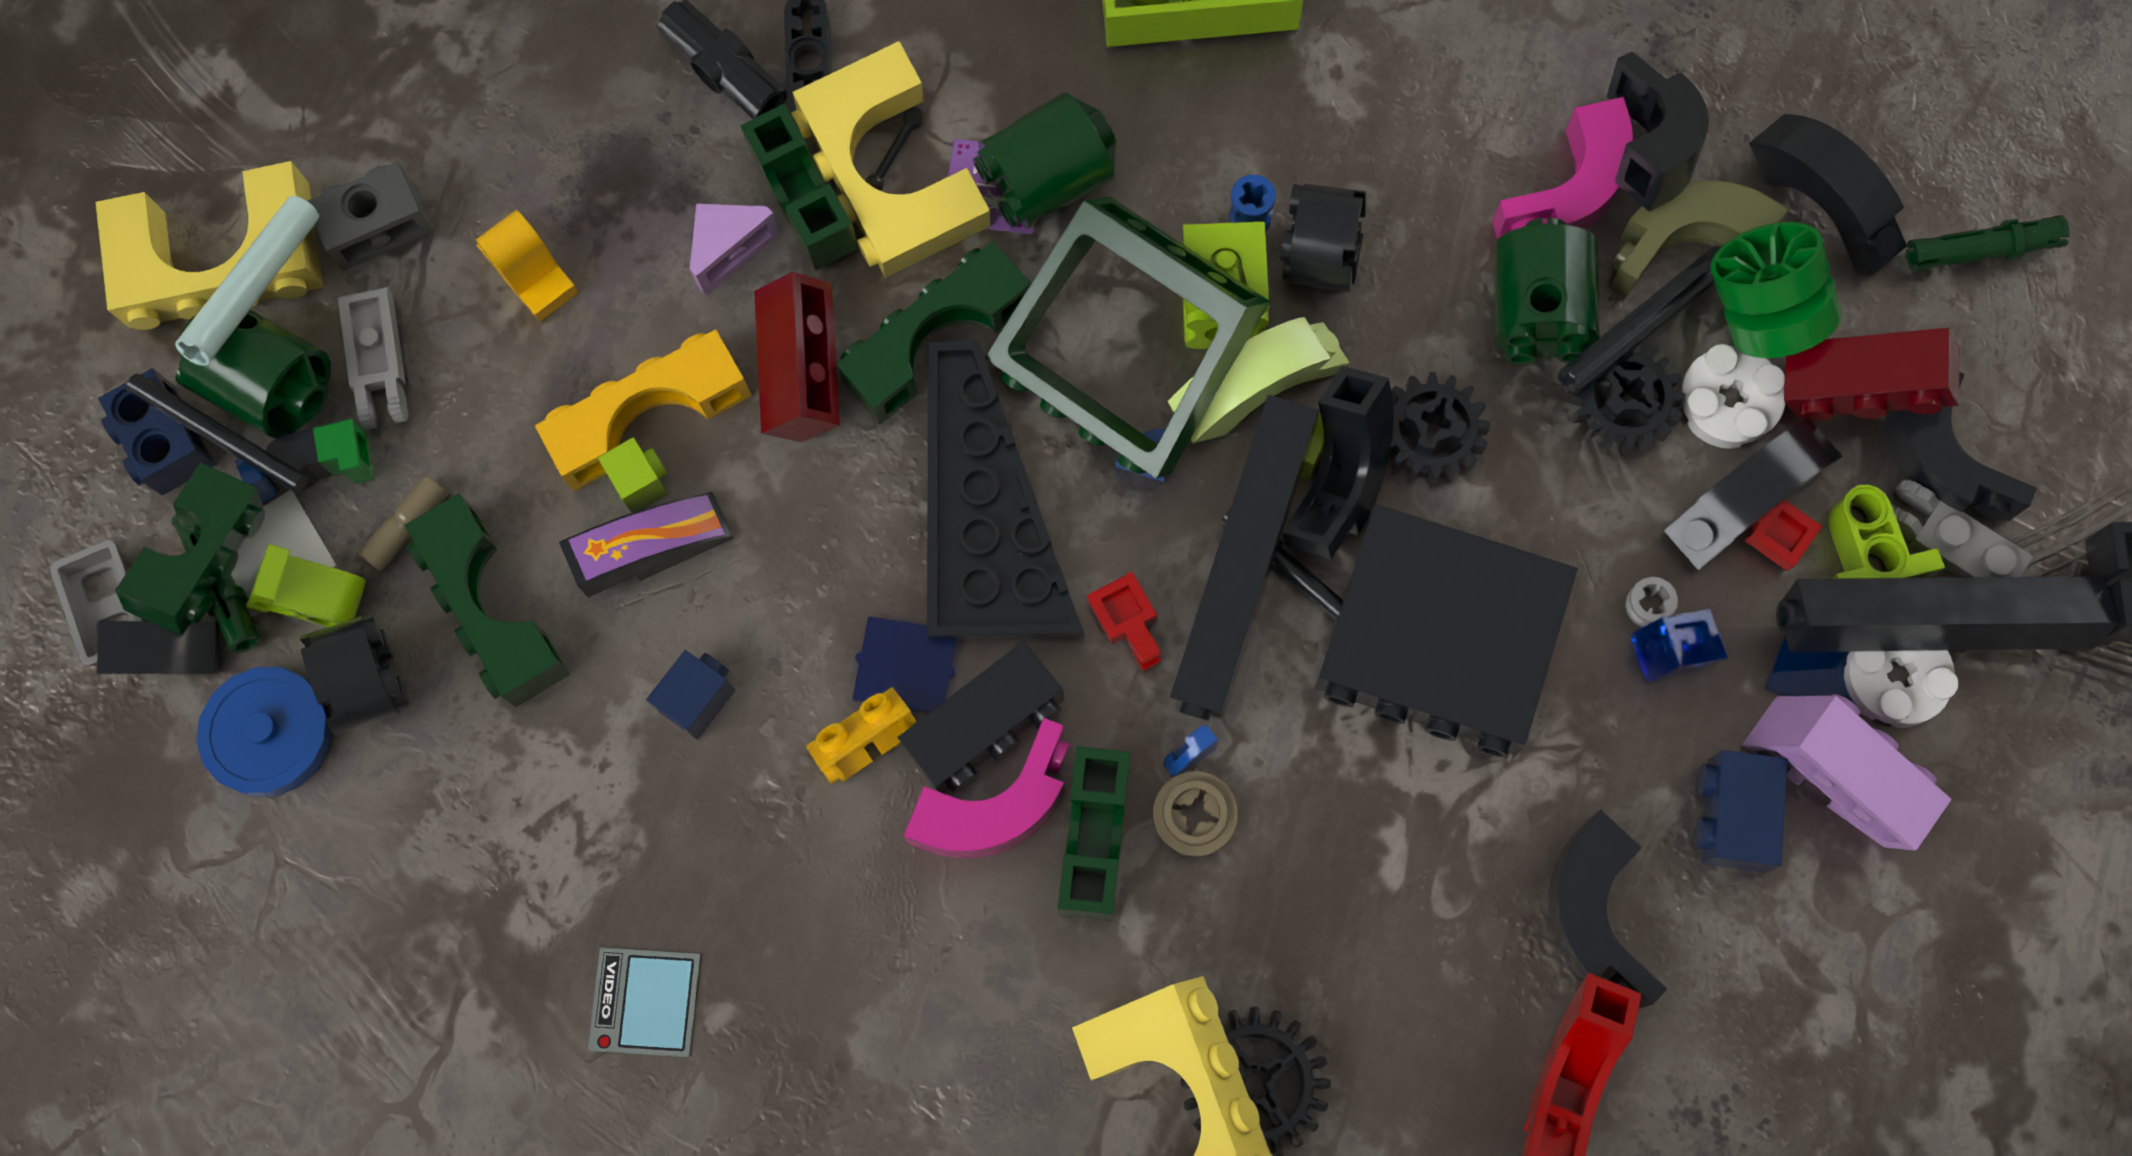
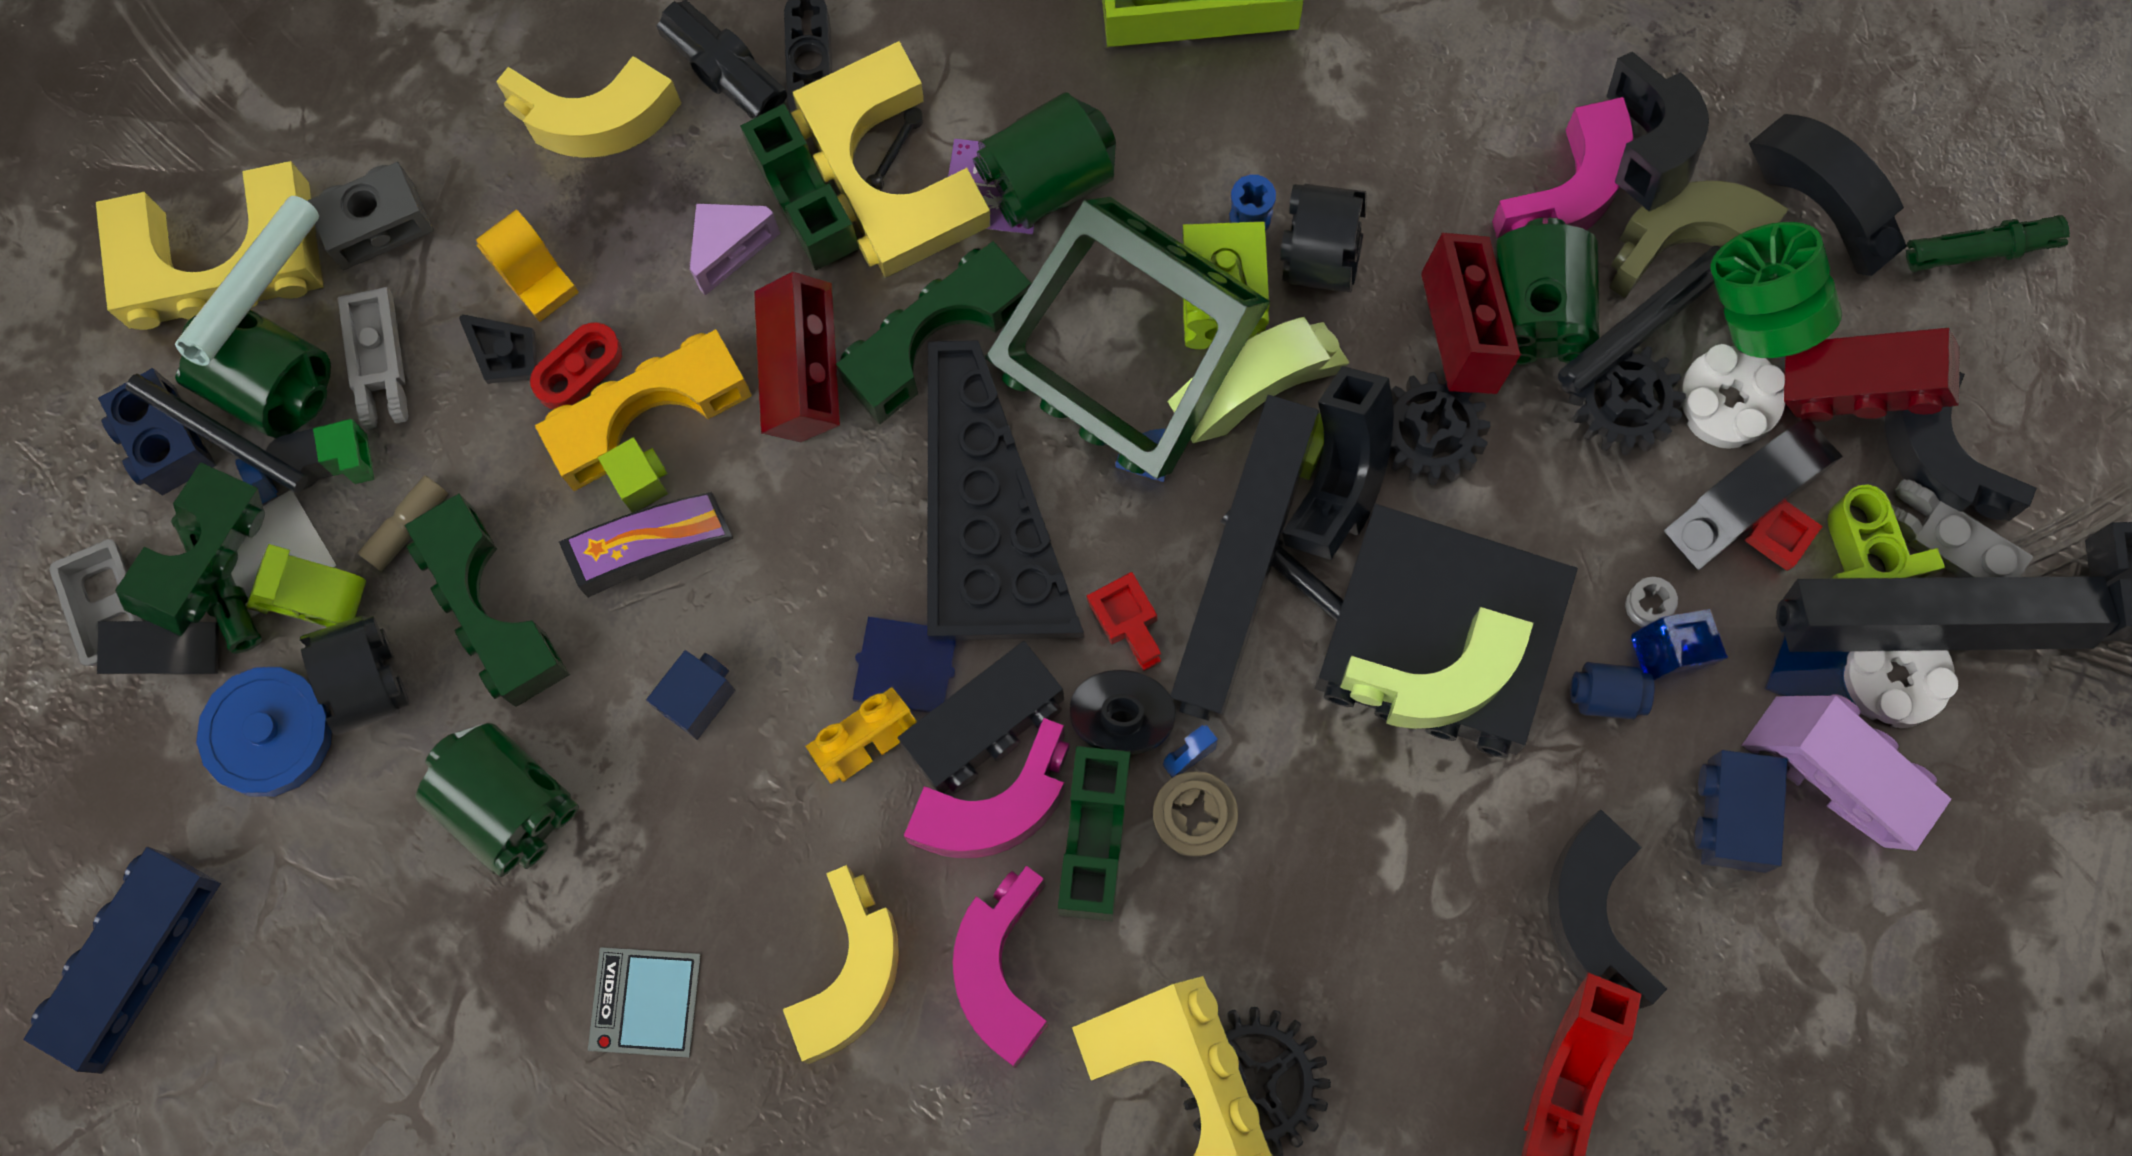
(121, 961): none -> dark blue brick
(493, 797): none -> dark green cylinder
(501, 349): none -> black piece
(572, 363): none -> red plate
(597, 124): none -> light yellow arch
(865, 983): none -> light yellow arch
(979, 979): none -> dark pink arch
(1122, 711): none -> black dish
(1444, 697): none -> yellowish green arch
(1470, 314): none -> dark red brick
(1612, 691): none -> dark blue brick

